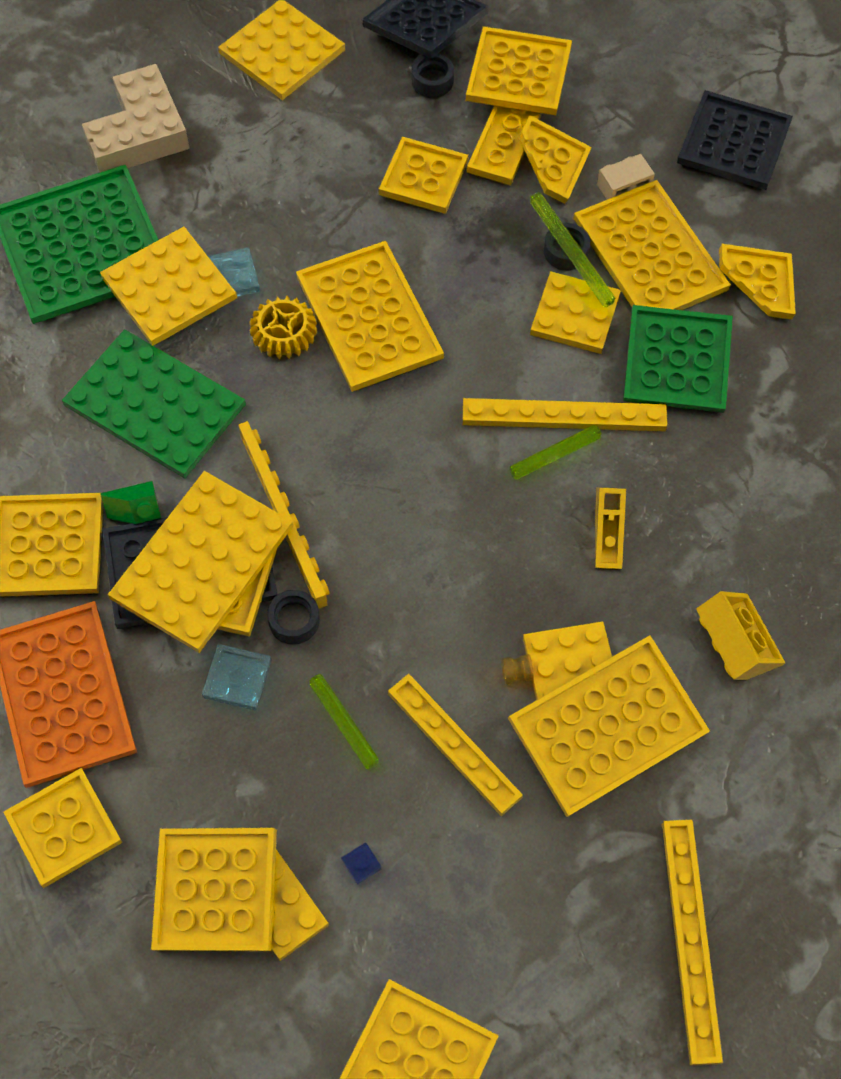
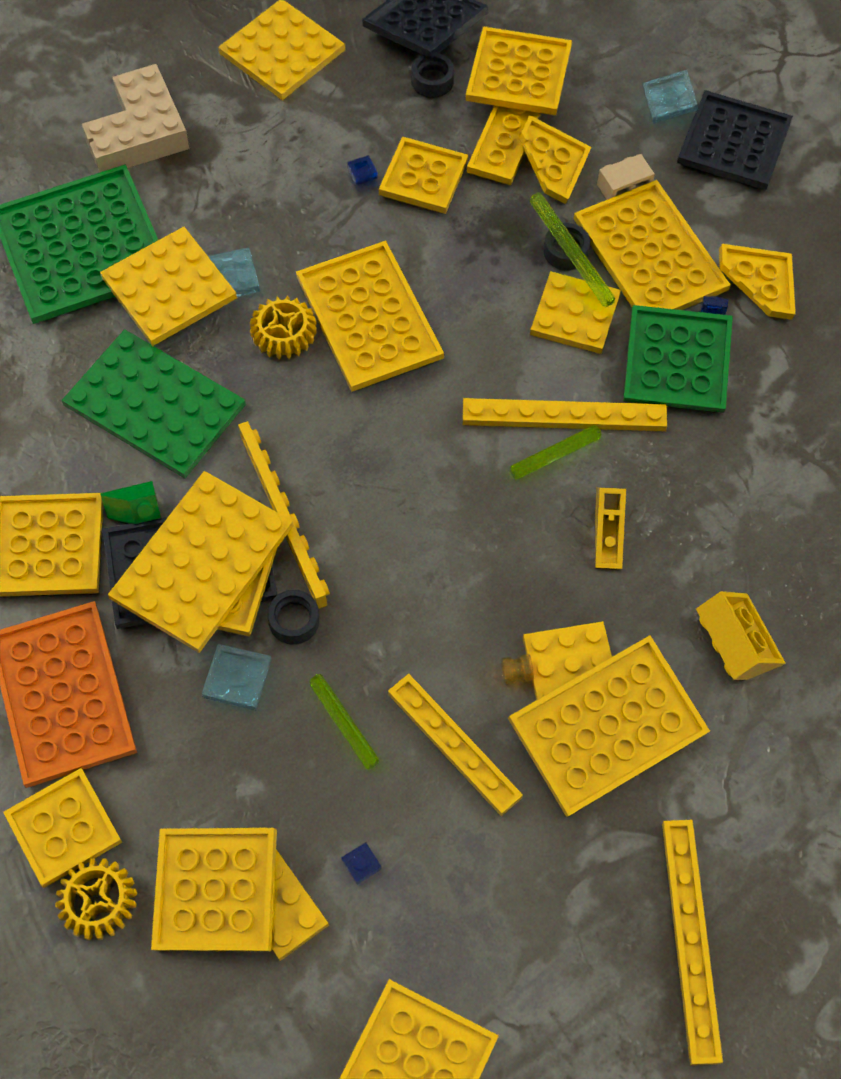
(91, 910): none -> yellow gear
(362, 170): none -> clear blue plate
(670, 96): none -> clear light blue plate
(714, 305): none -> clear blue plate

